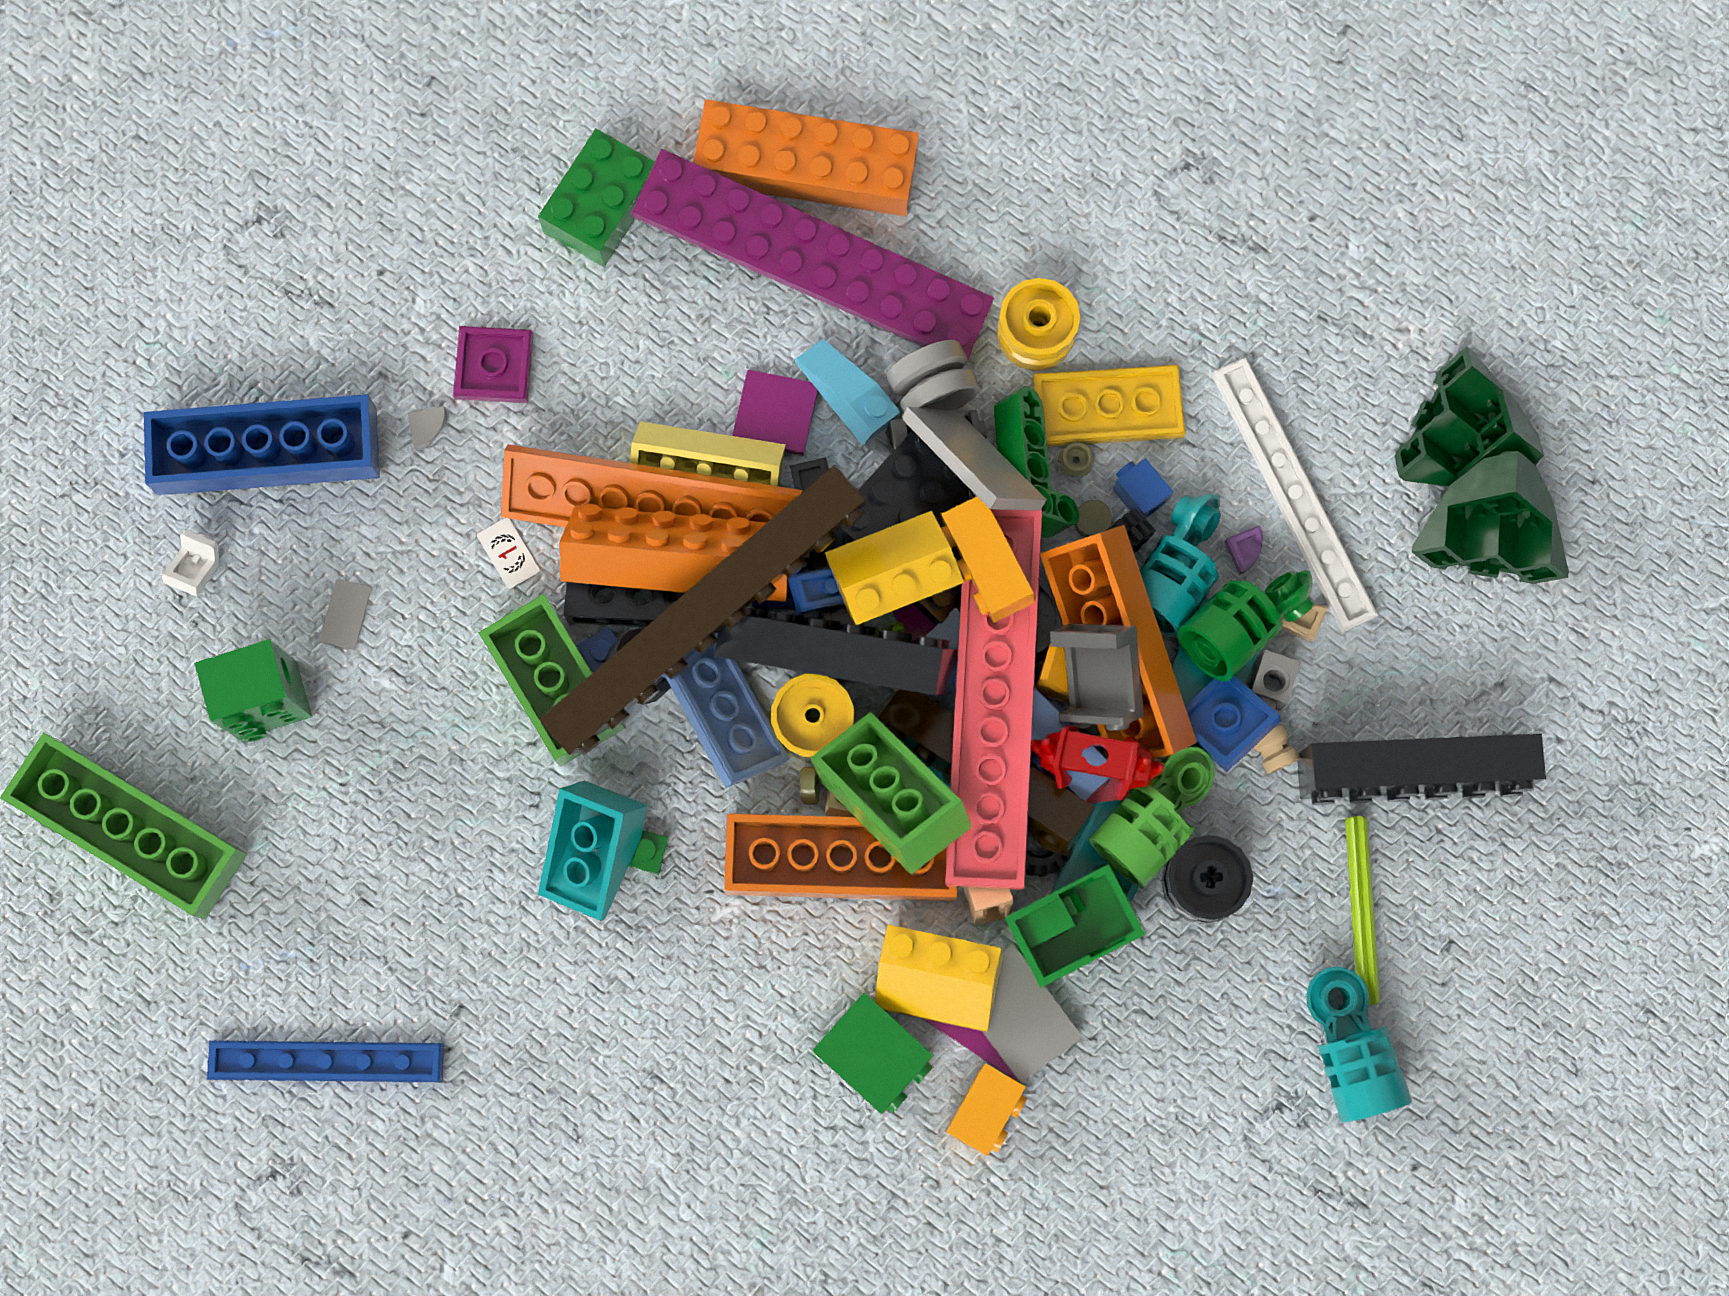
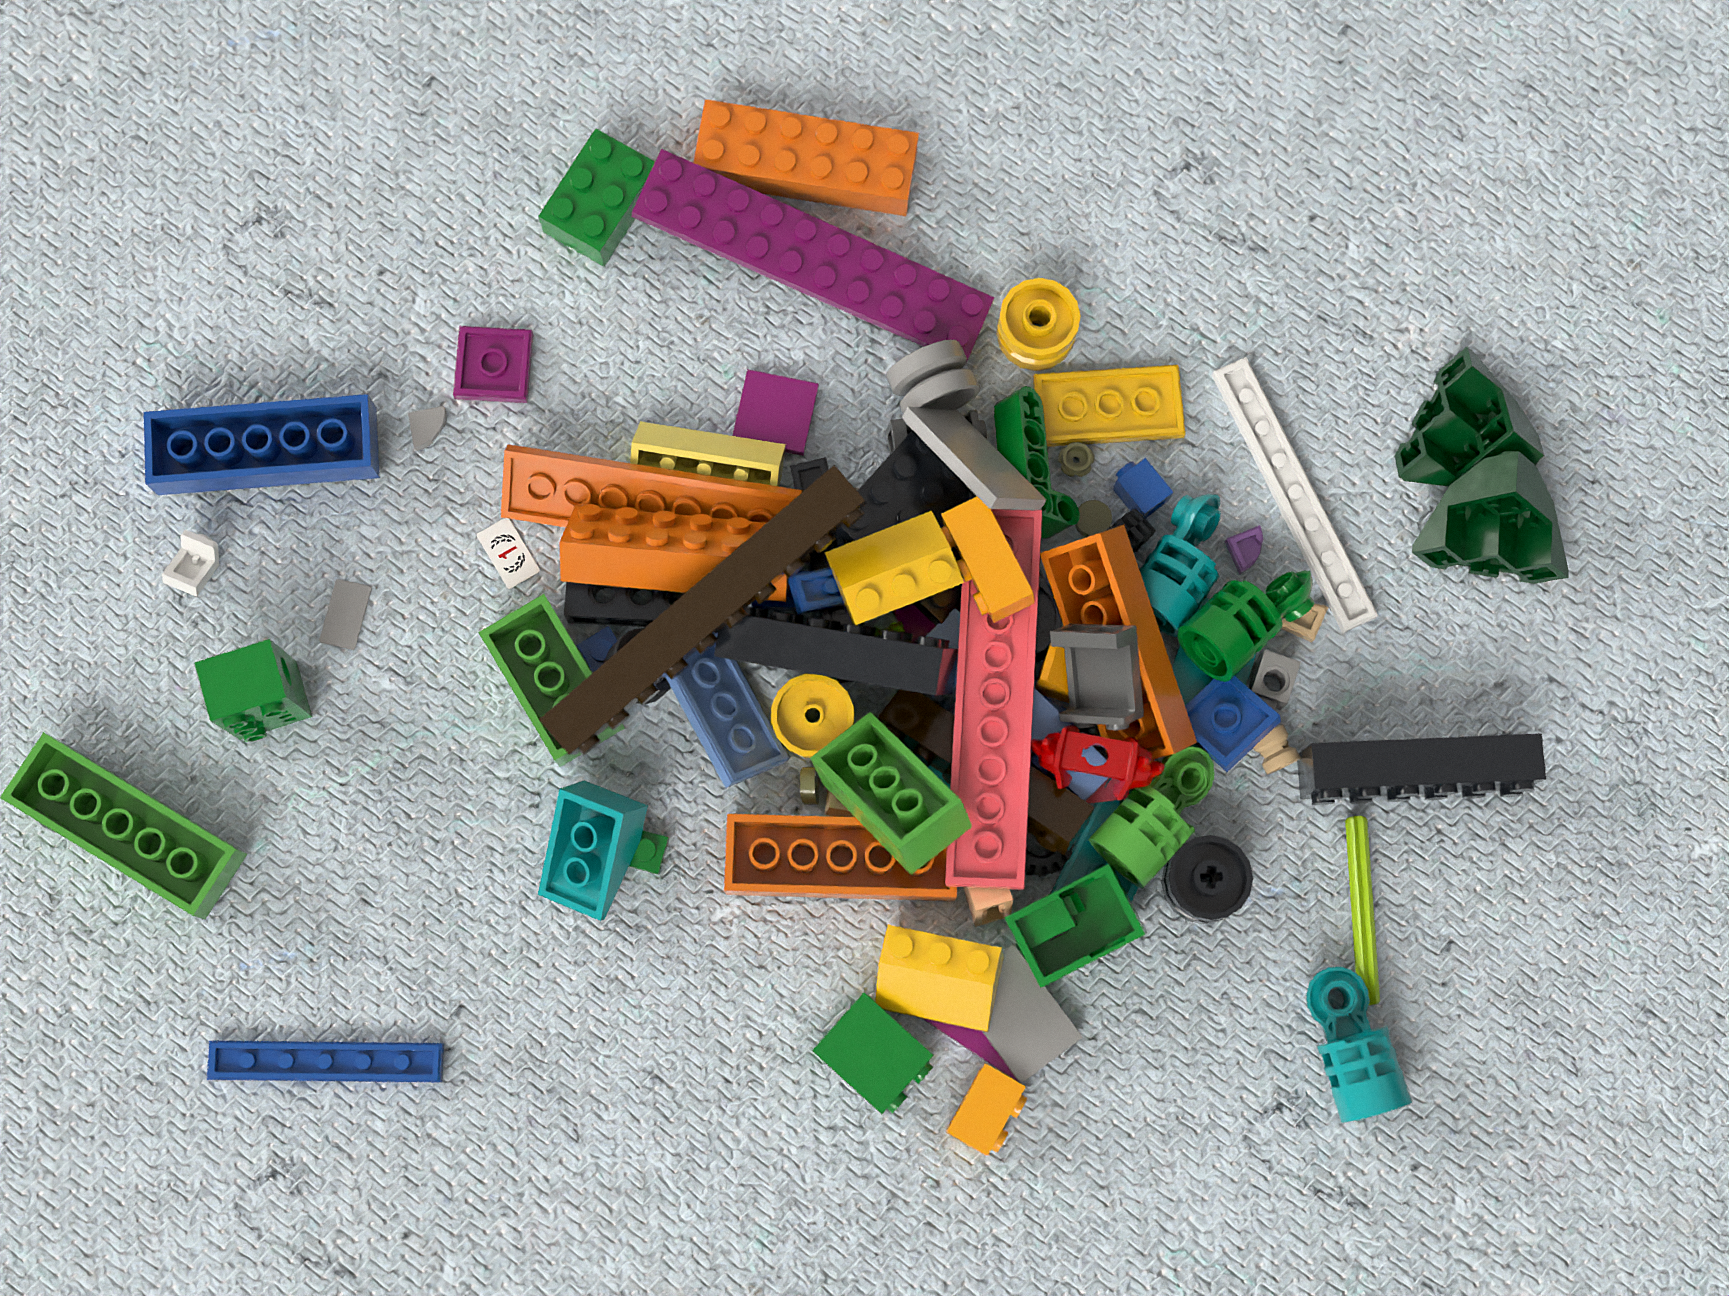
(848, 391): medium azure slope -> none

